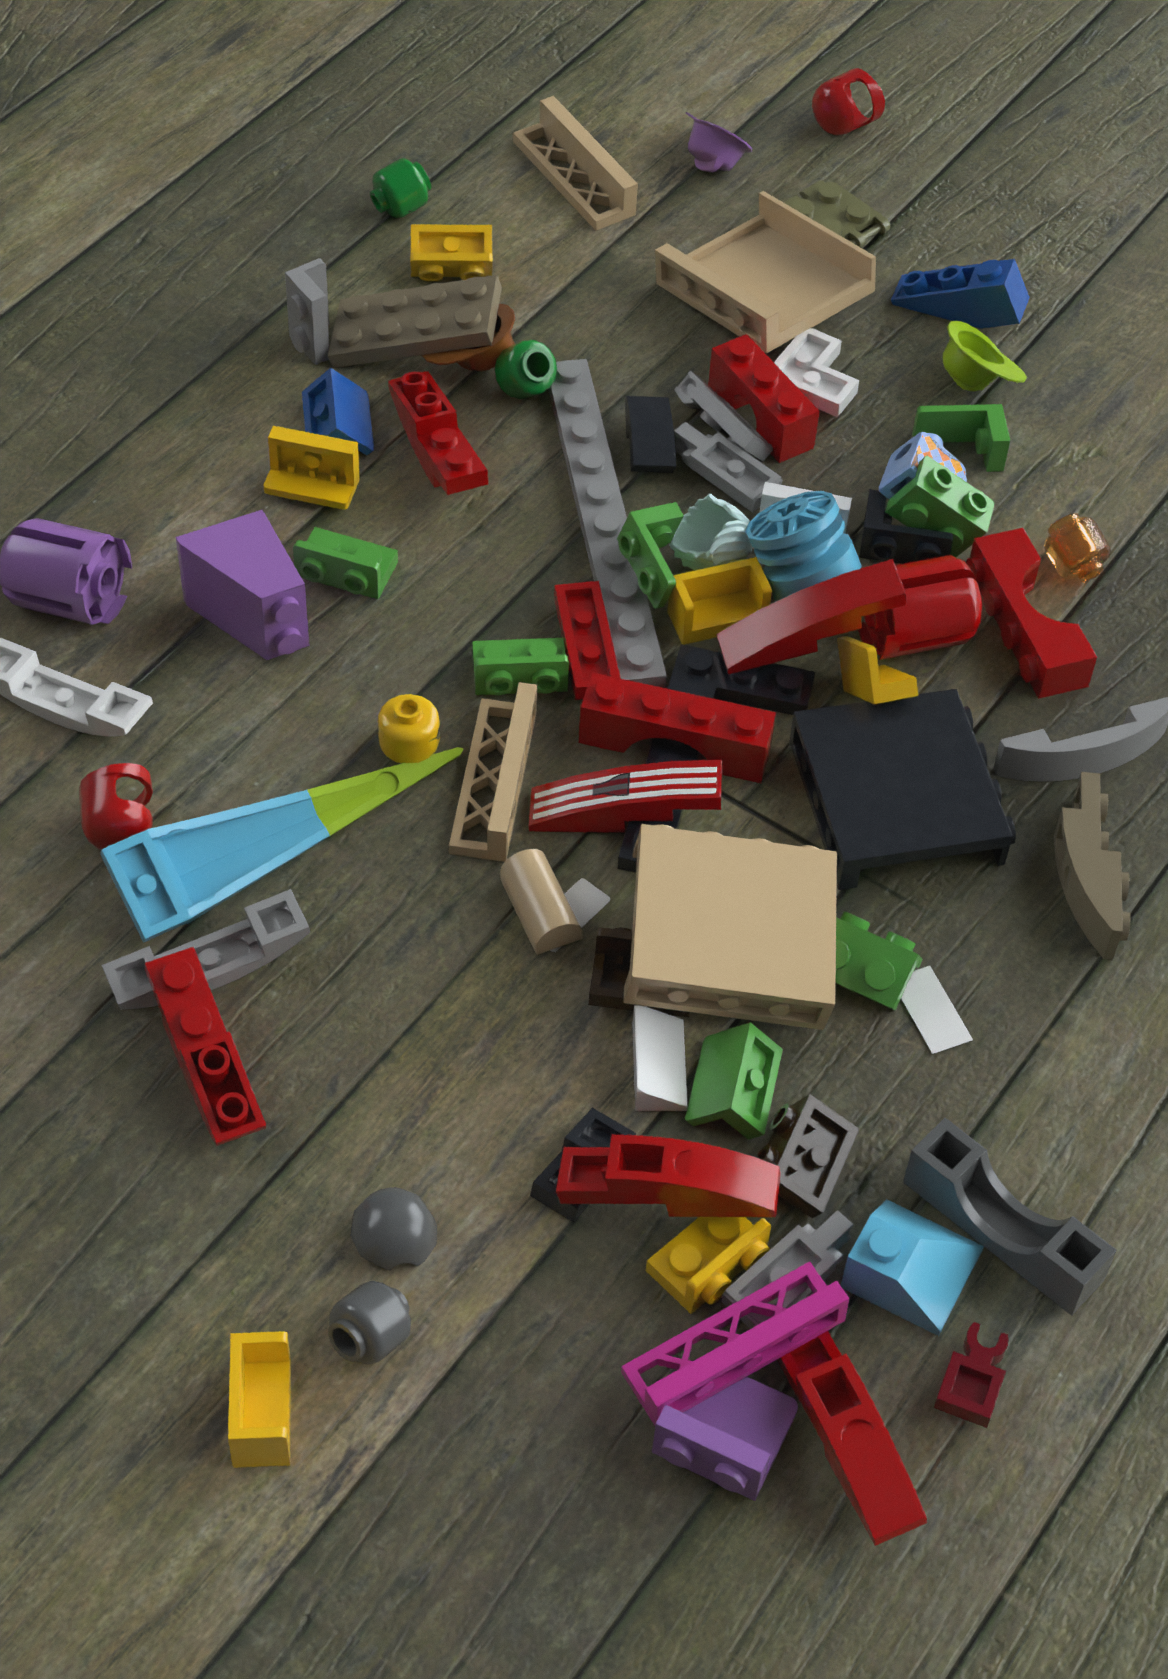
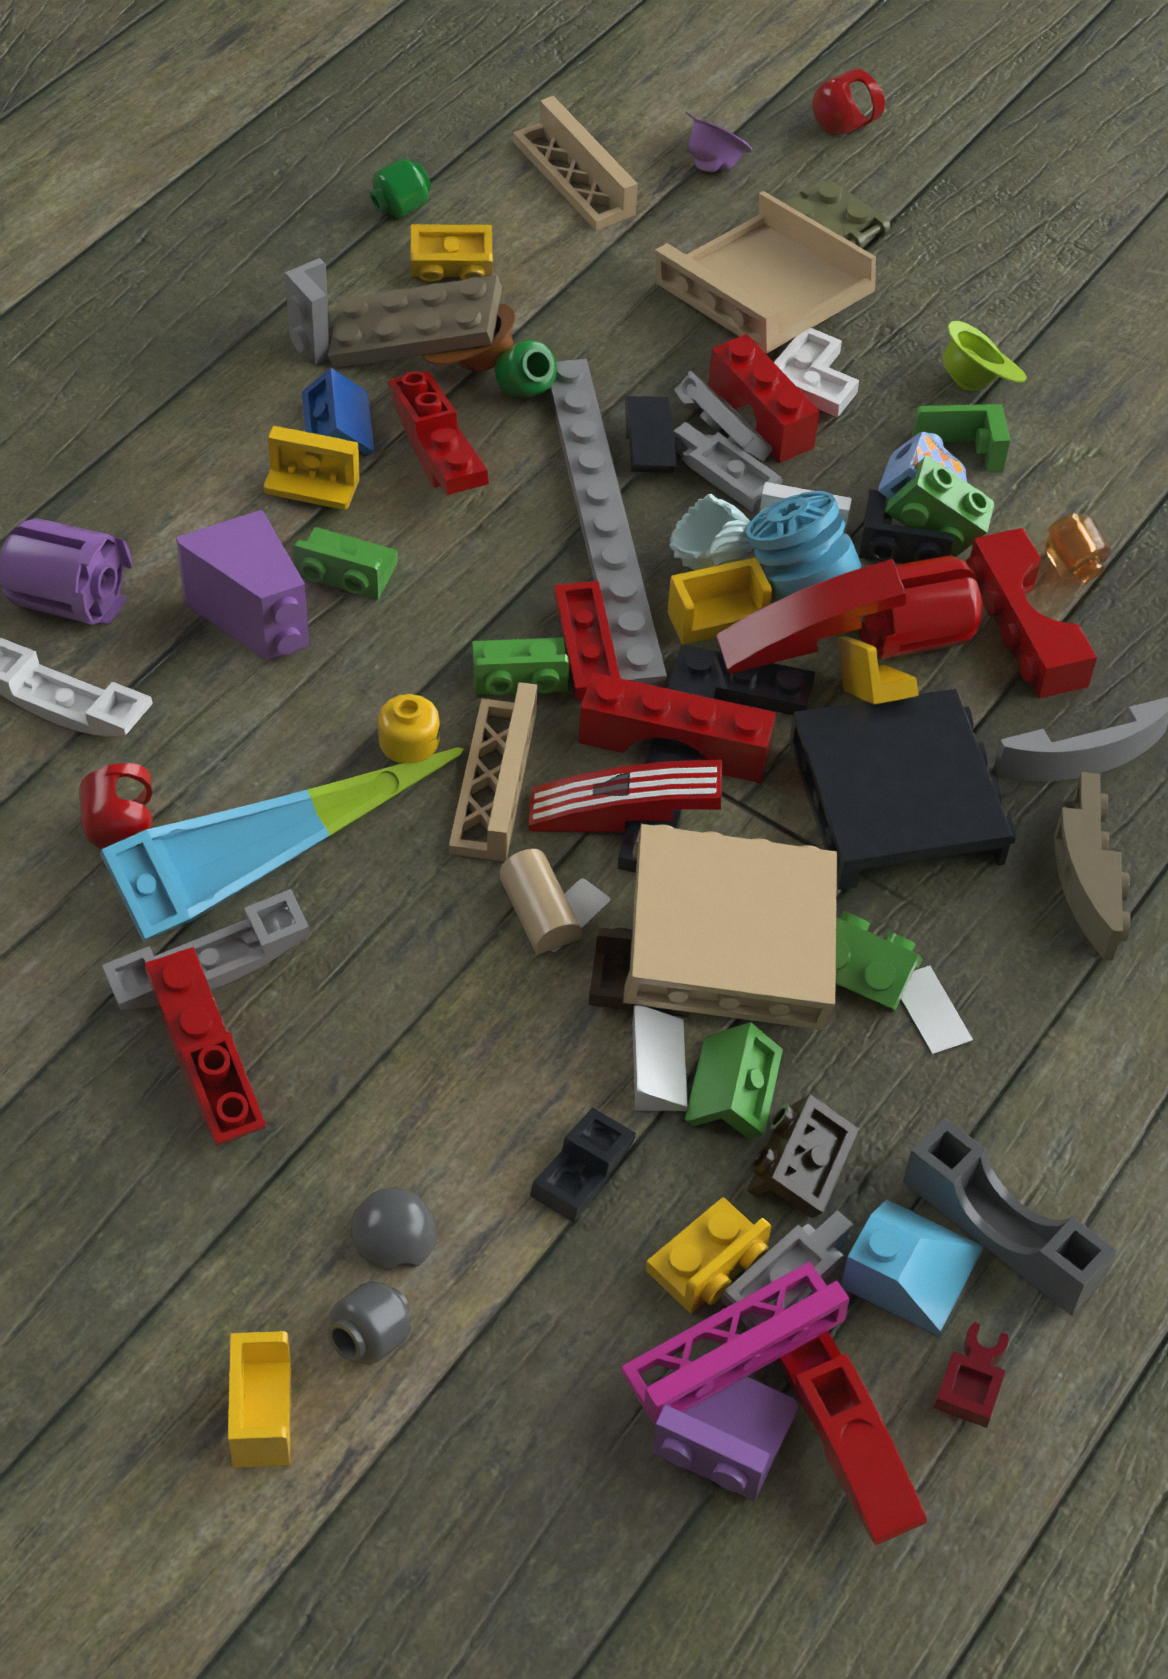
(640, 543): bright green bracket -> none
(681, 1173): red slope -> none
(974, 294): blue slope -> none

